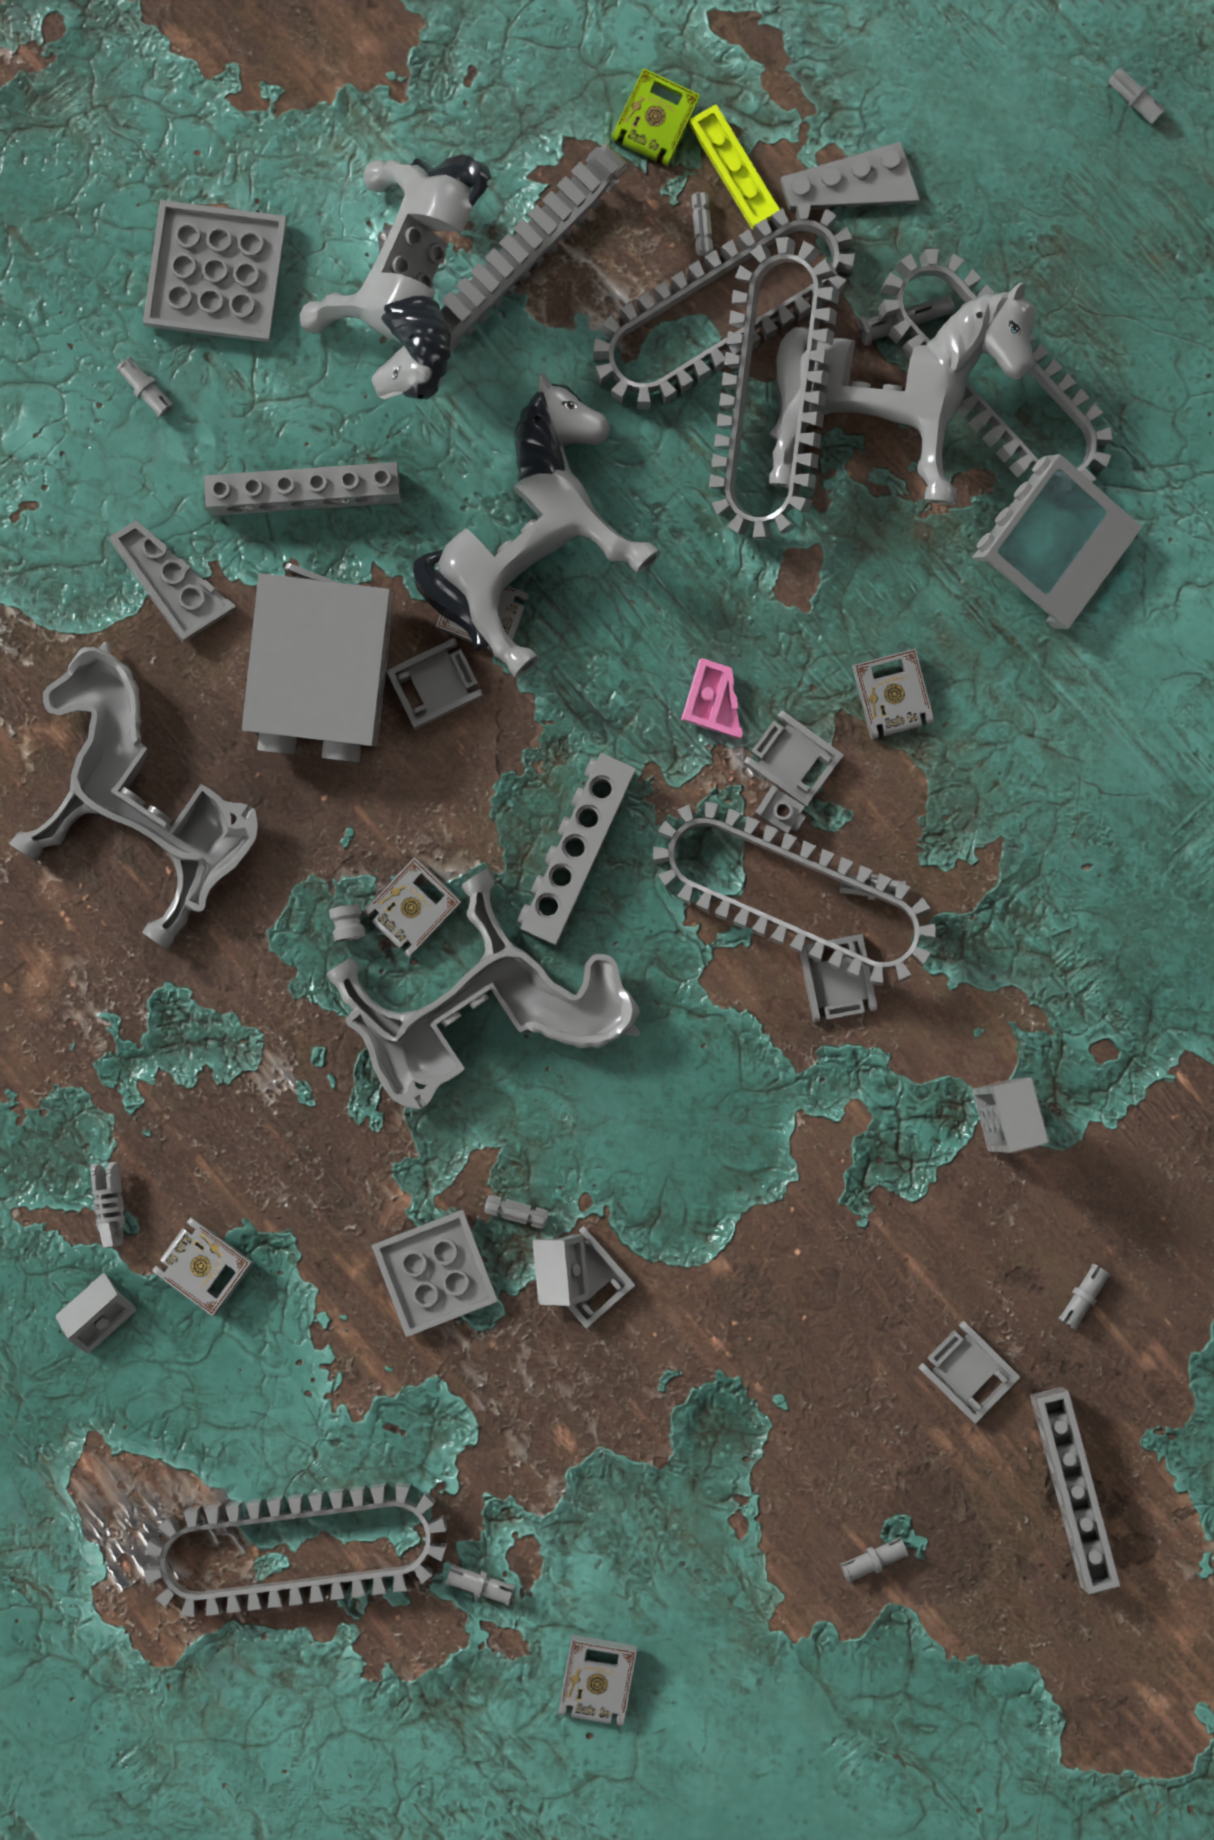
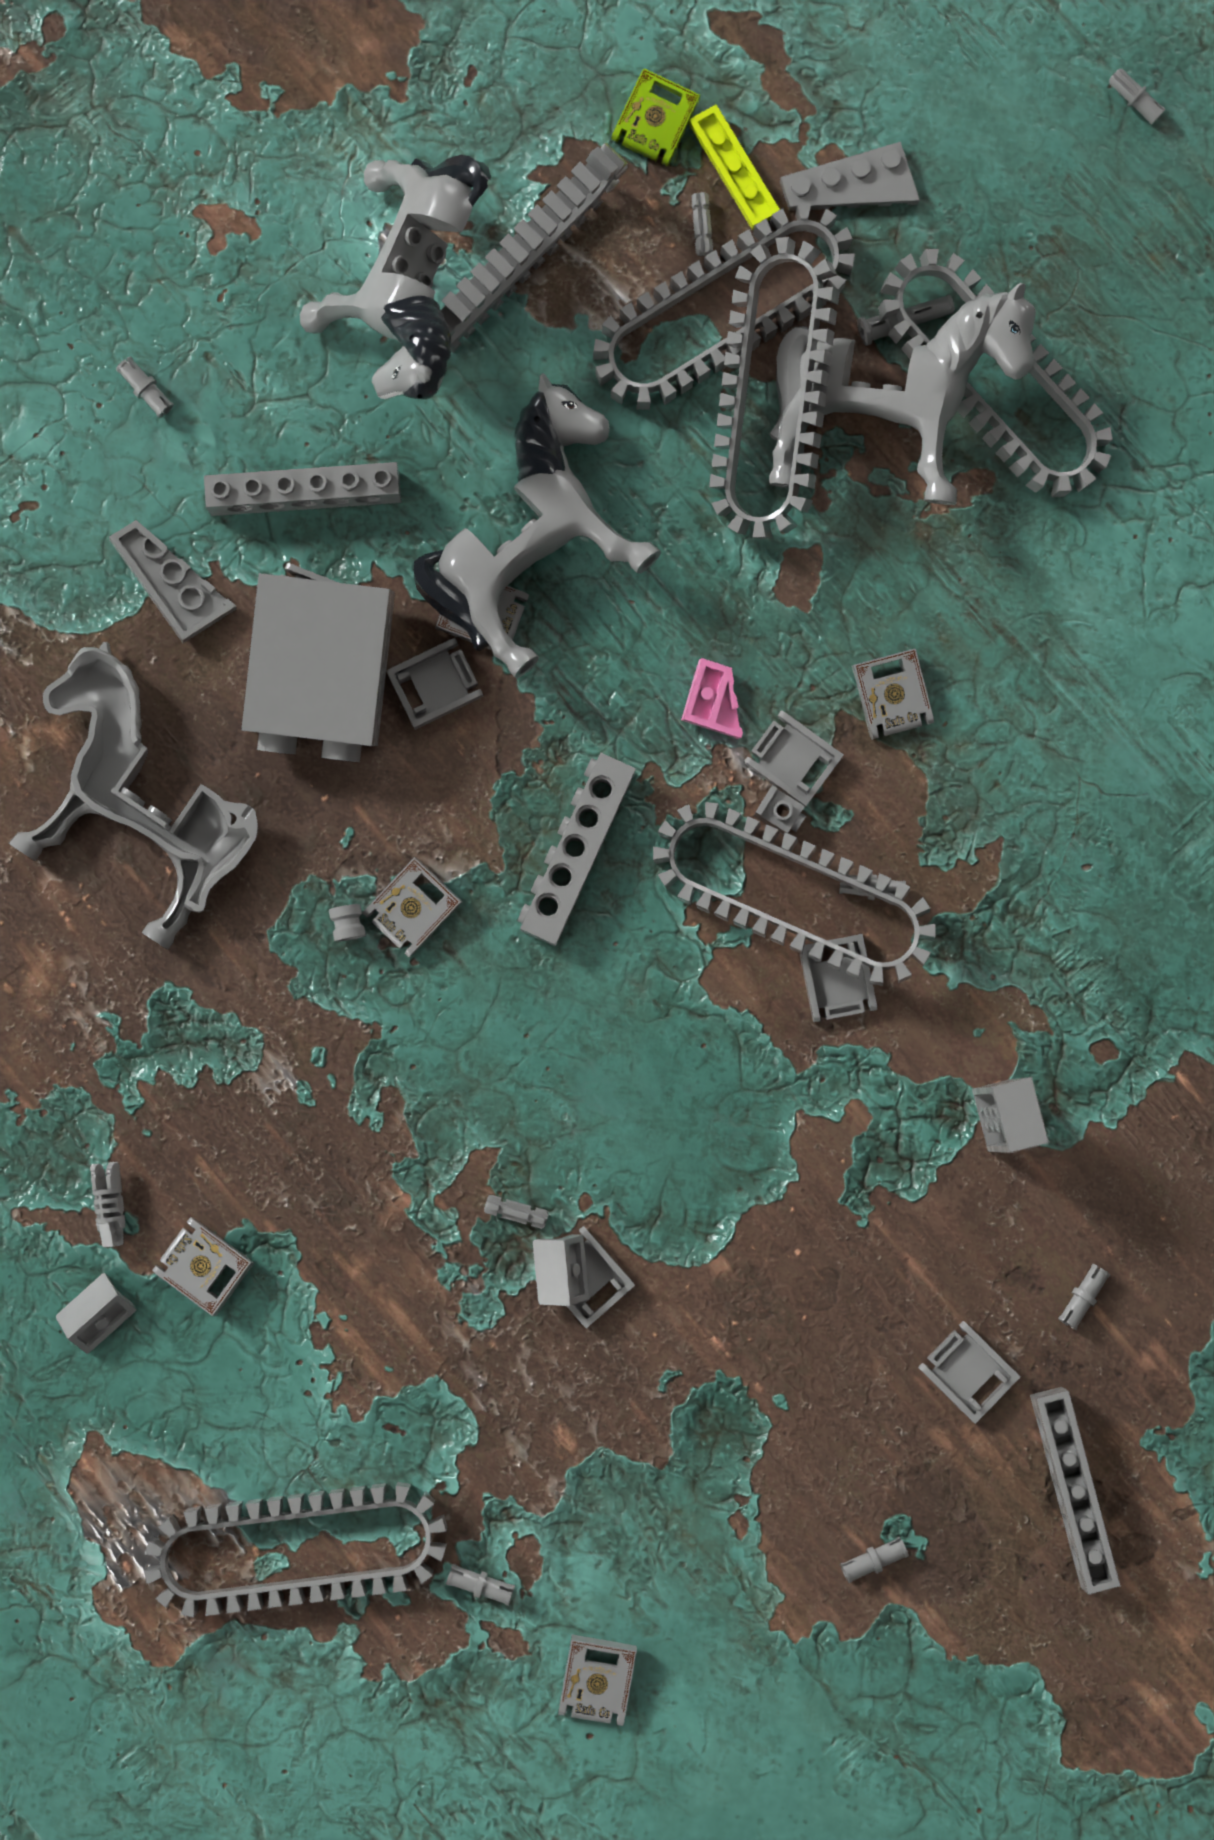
(215, 271): light grey plate -> none
(412, 1047): light grey animal -> none
(434, 1273): light grey plate -> none
(1058, 539): panel -> none

